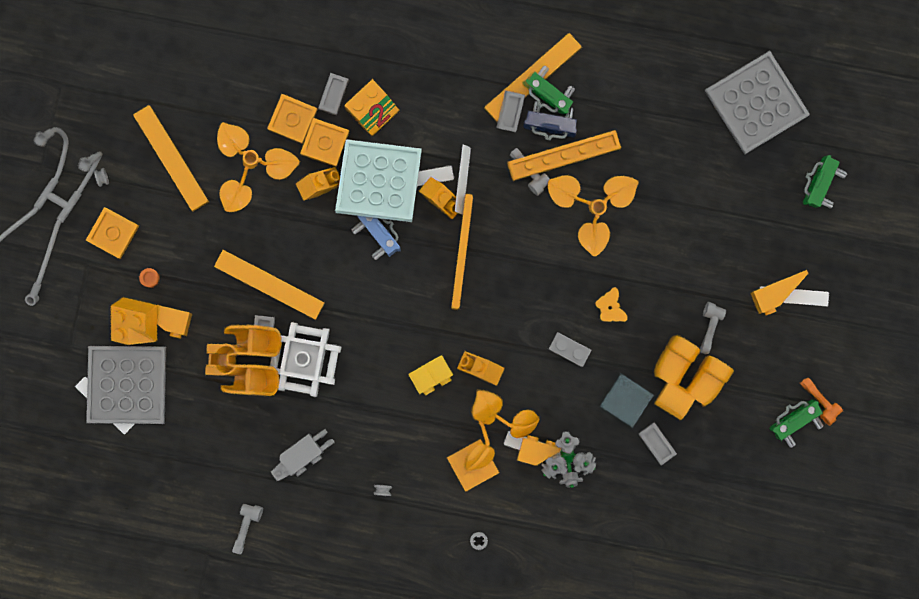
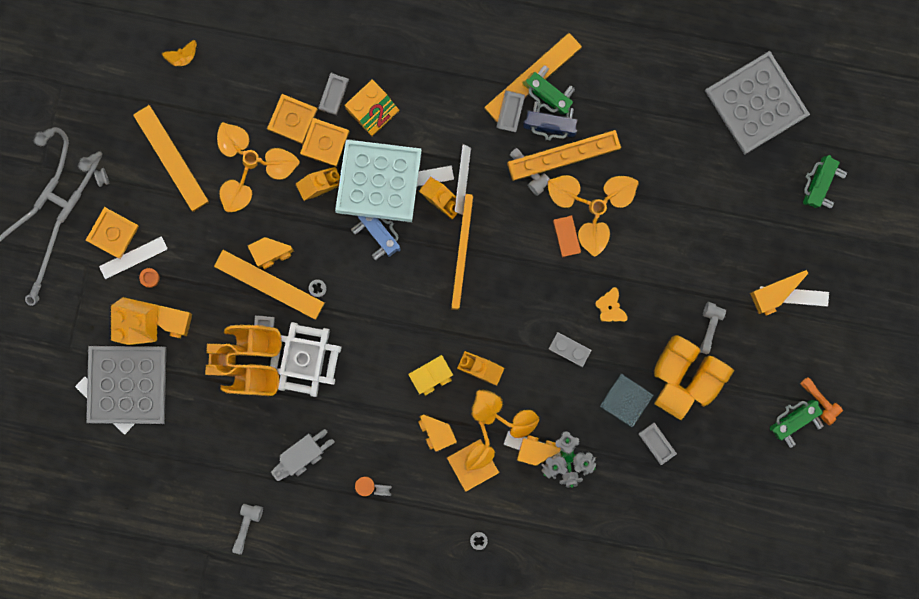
(133, 257): none -> white sticker
(182, 56): none -> light orange animal
(268, 250): none -> light orange slope
(311, 289): none -> light grey bush
(364, 486): none -> orange tile
(439, 433): none -> light orange slope
(567, 236): none -> orange tile

